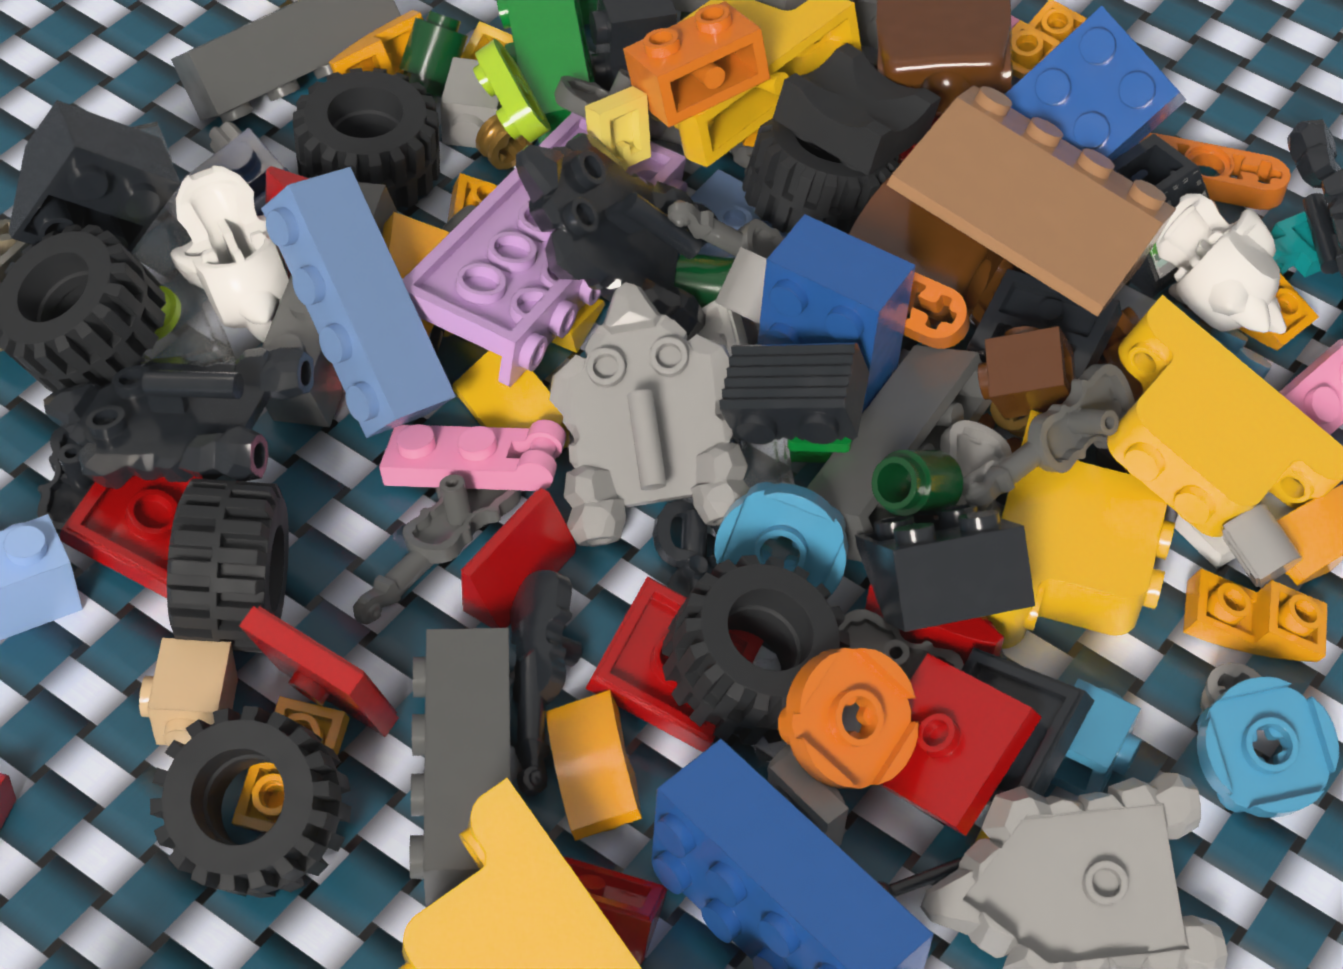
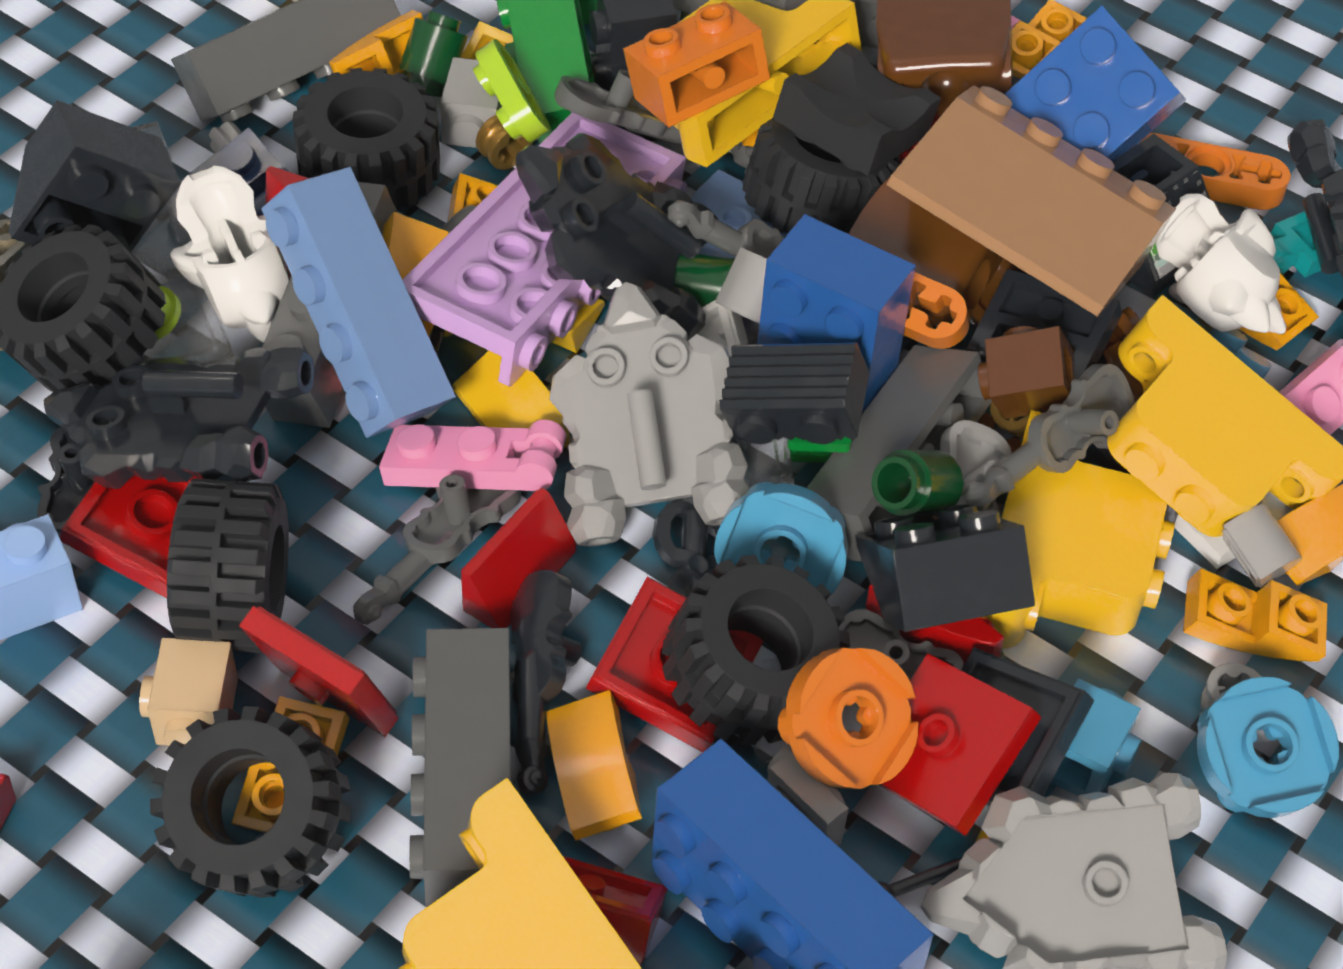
(622, 125): light yellow bracket -> none

